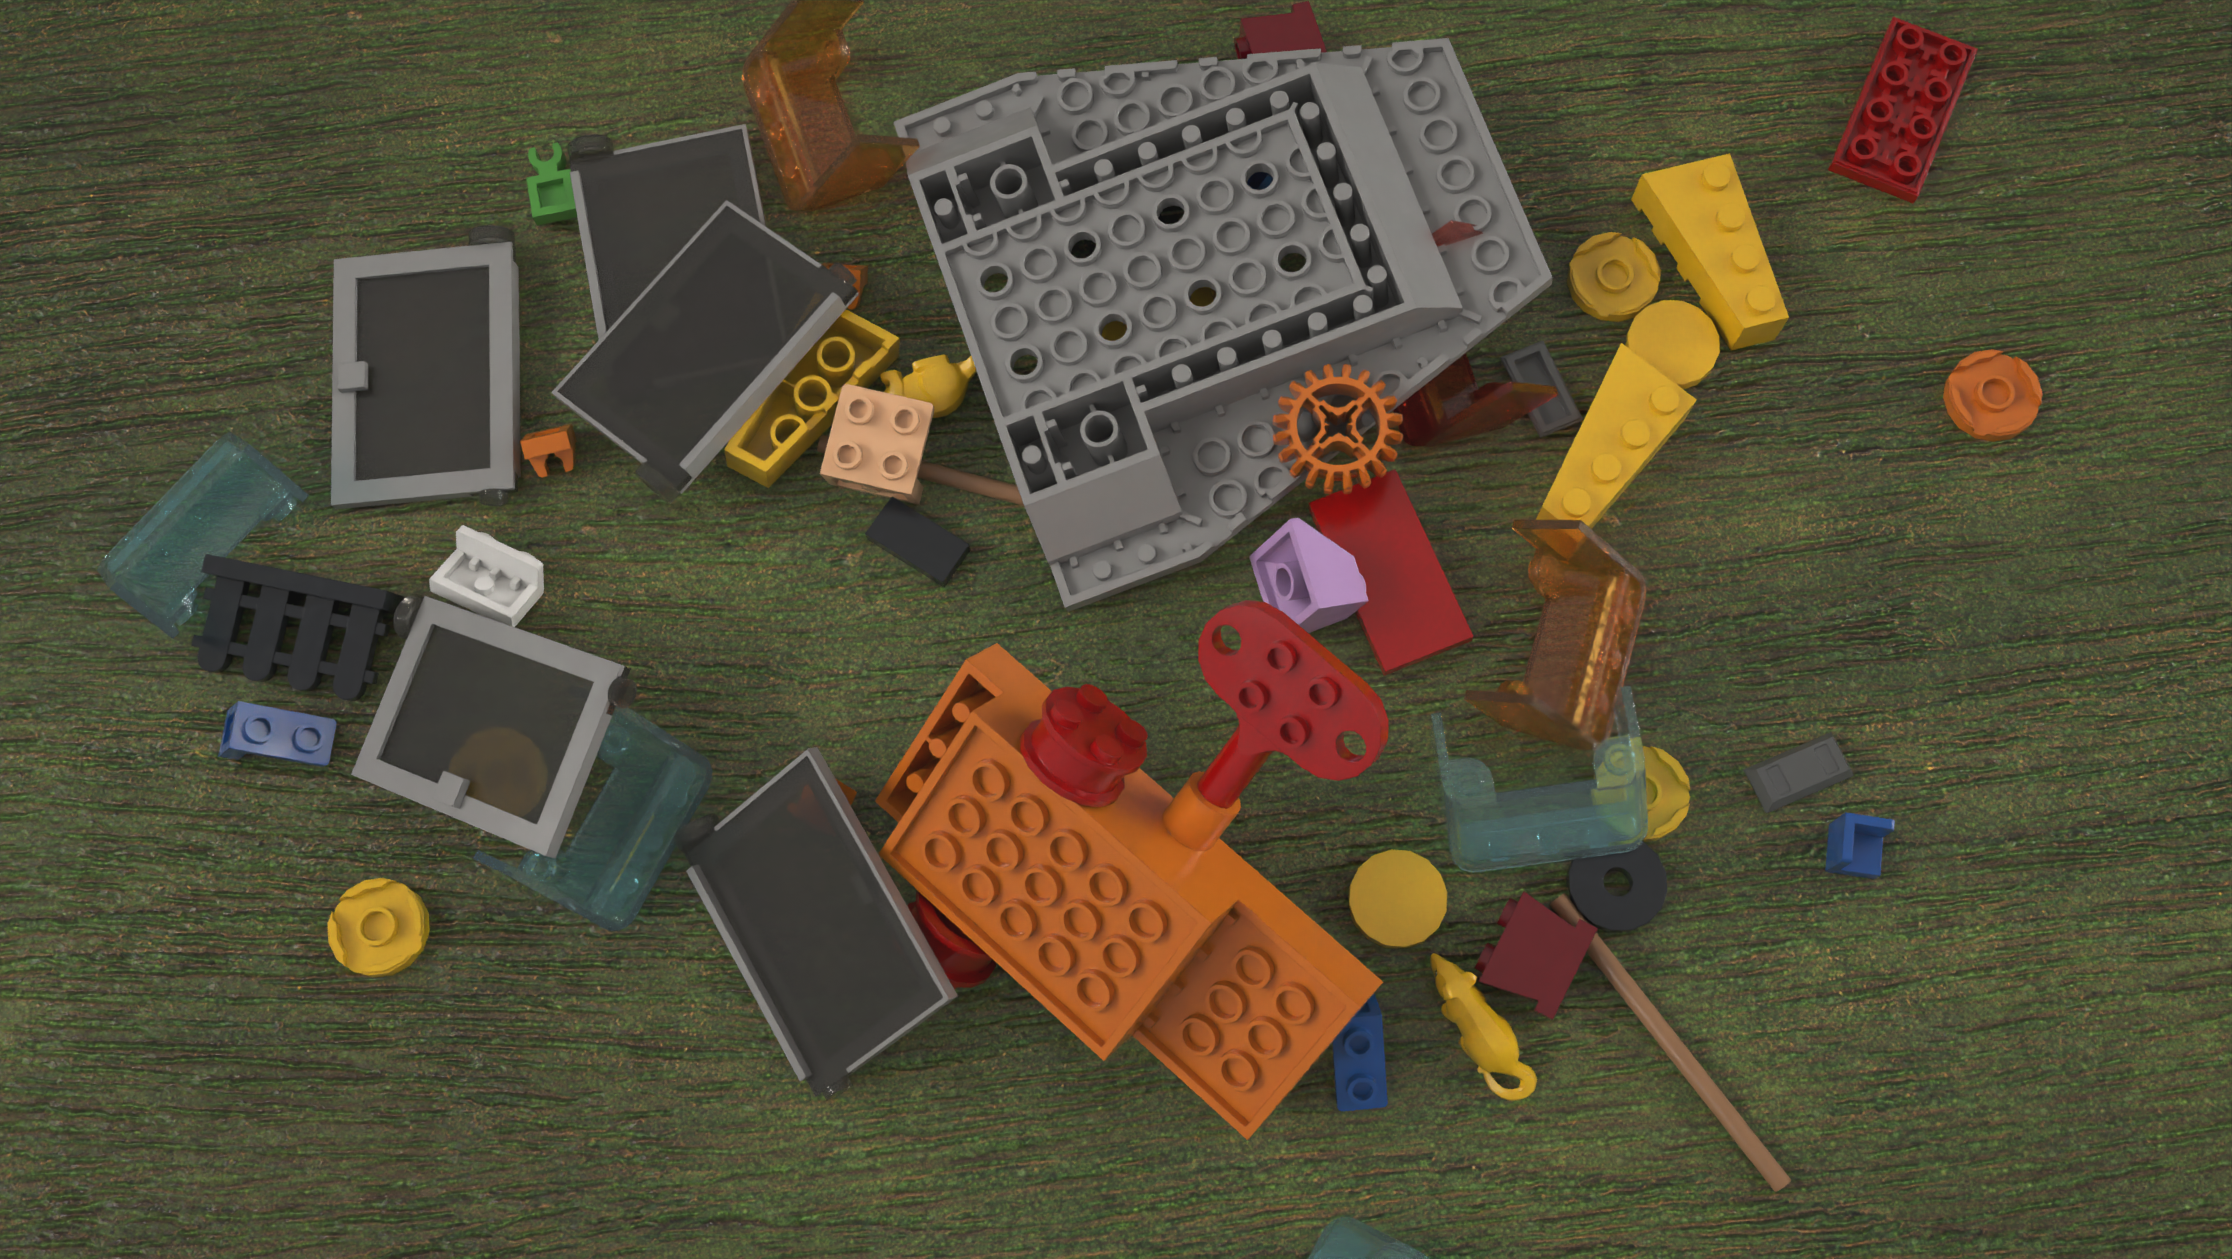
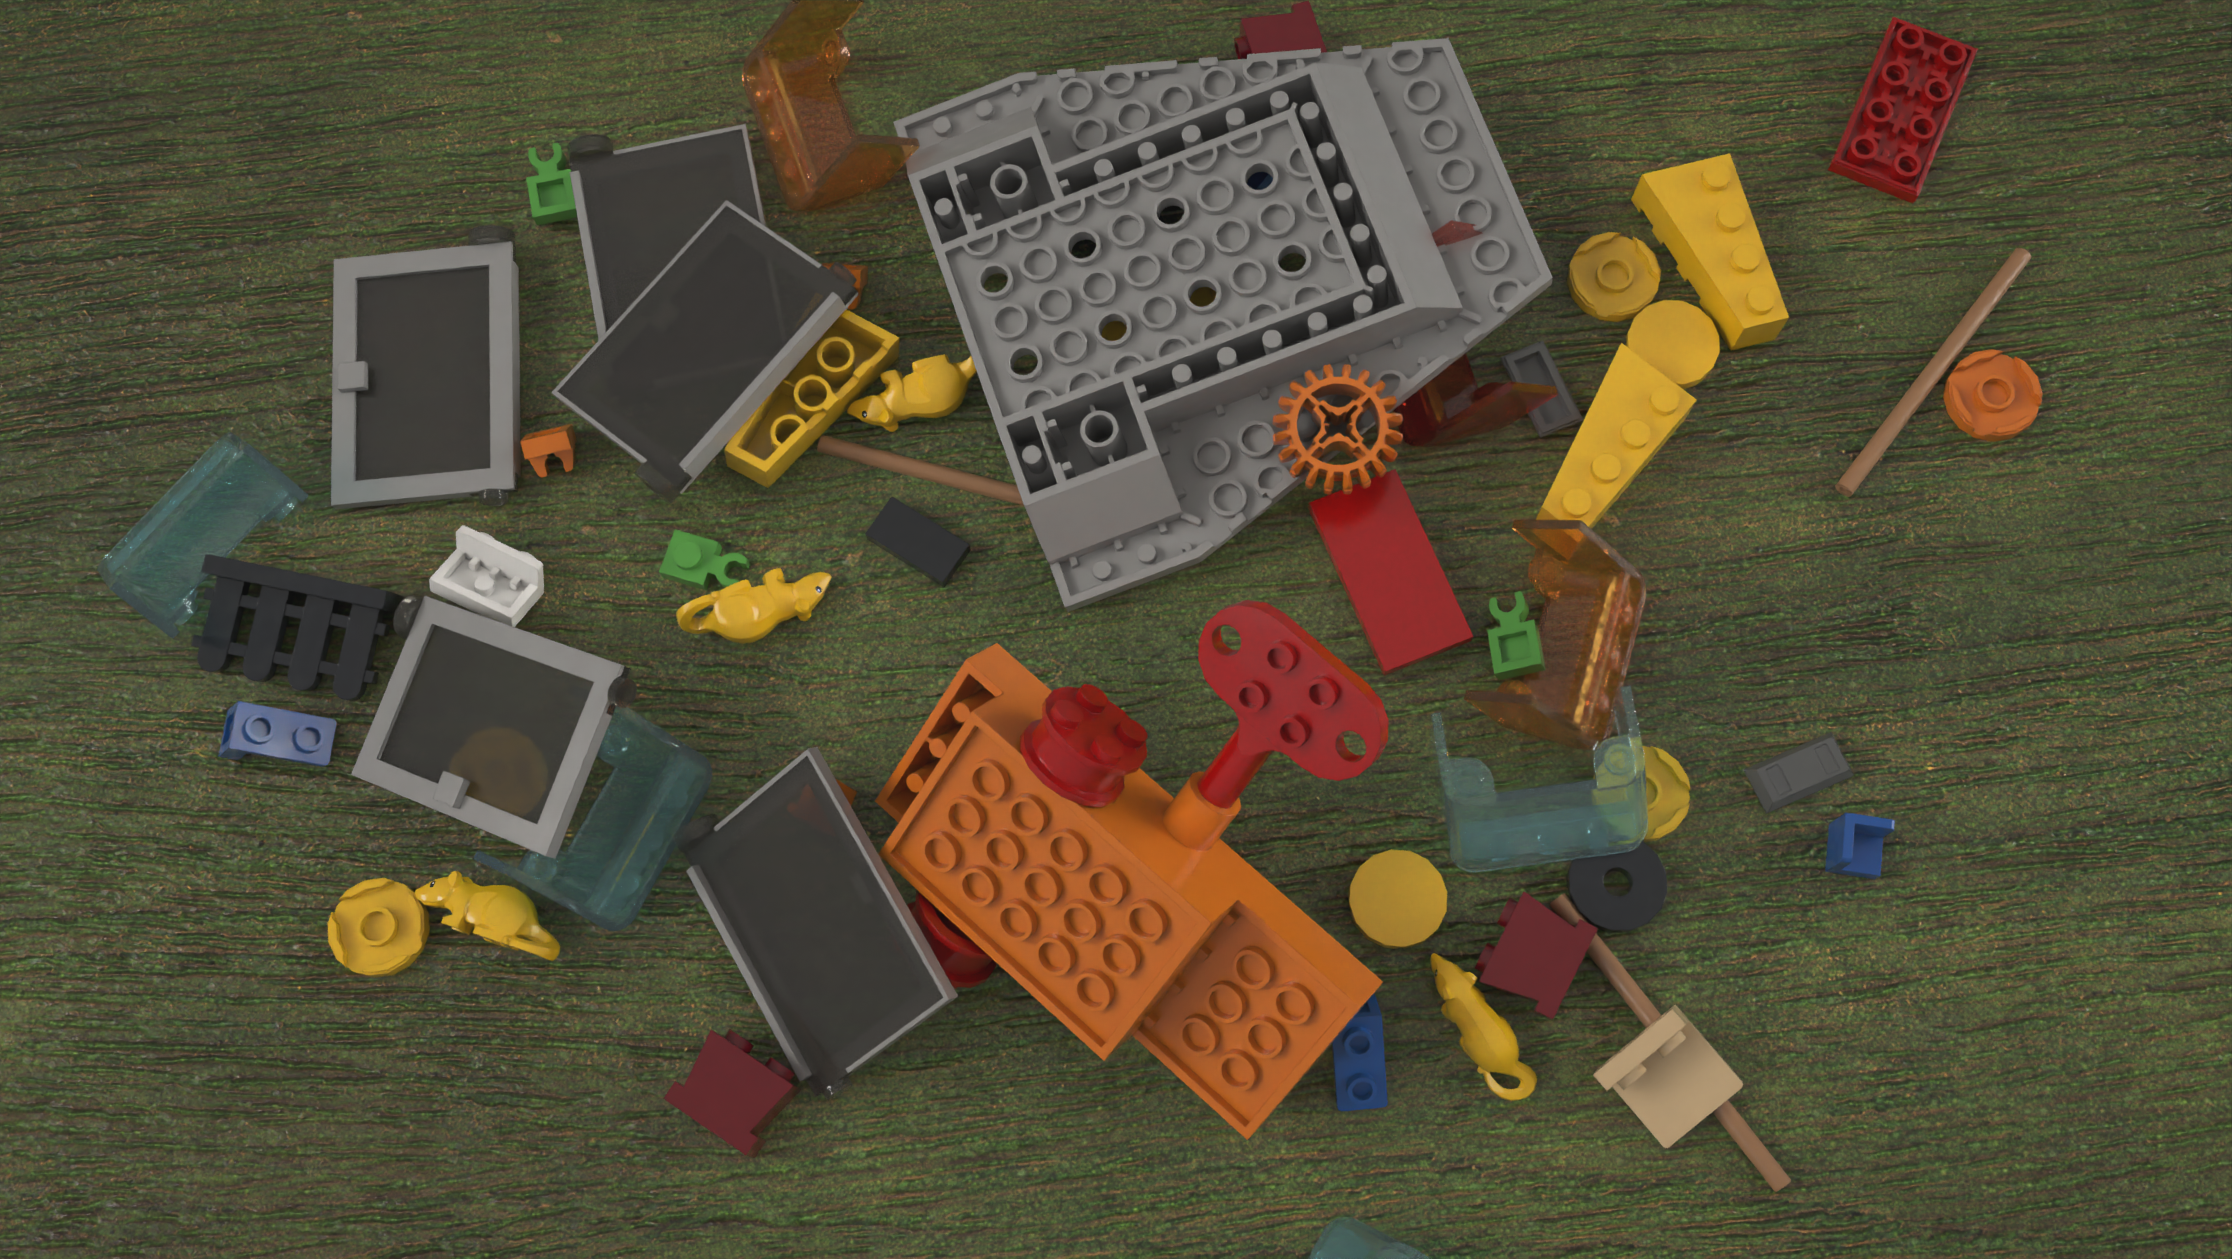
(494, 911): none -> yellow animal
(697, 560): none -> bright green plate
(734, 1091): none -> dark red hips
(749, 612): none -> yellow animal
(877, 443): light nougat bracket -> none
(1308, 576): lavender slope -> none
(1515, 644): none -> bright green plate
(1670, 1077): none -> tan bracket
(1932, 372): none -> medium nougat piece

